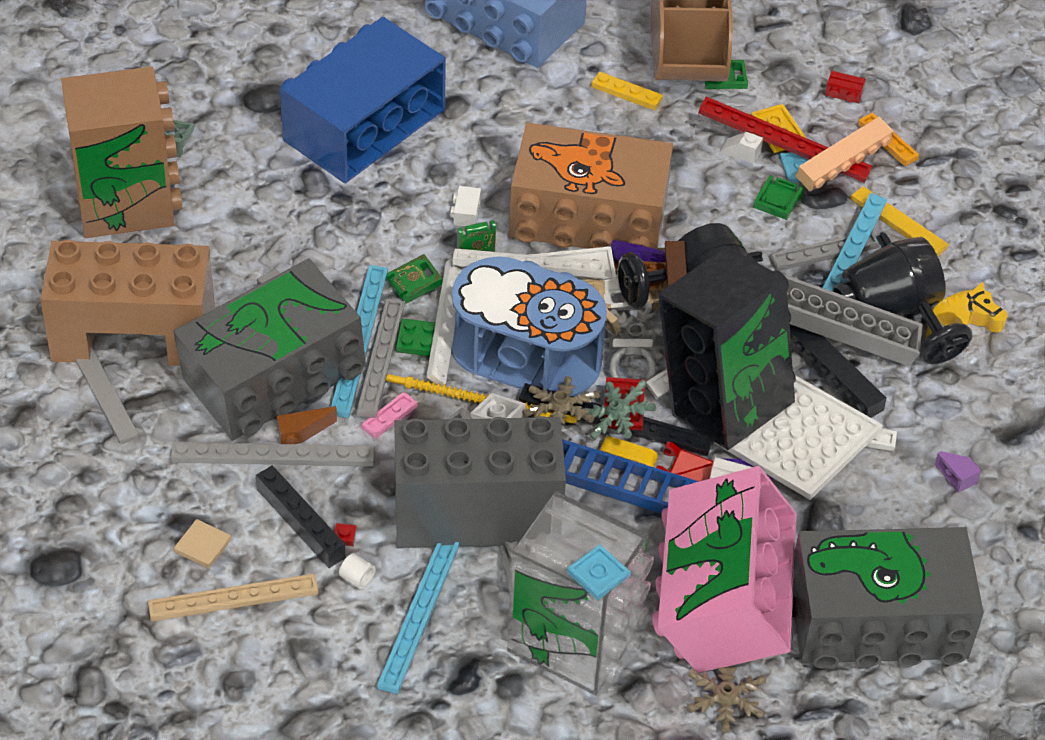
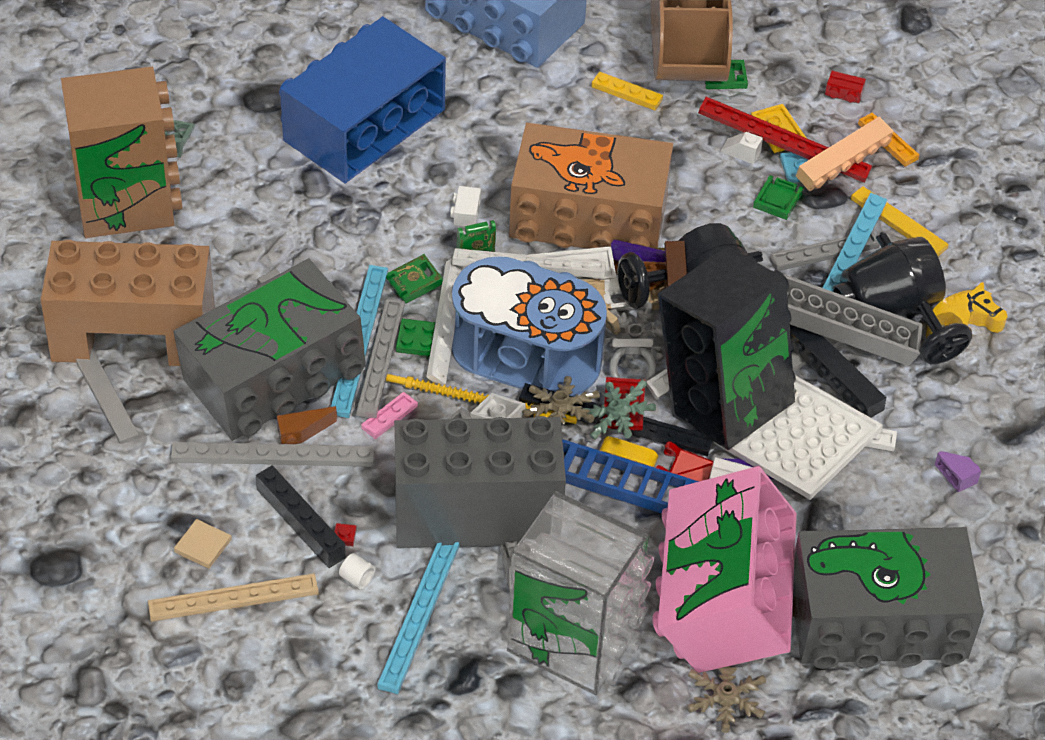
(598, 572): medium azure tile -> none

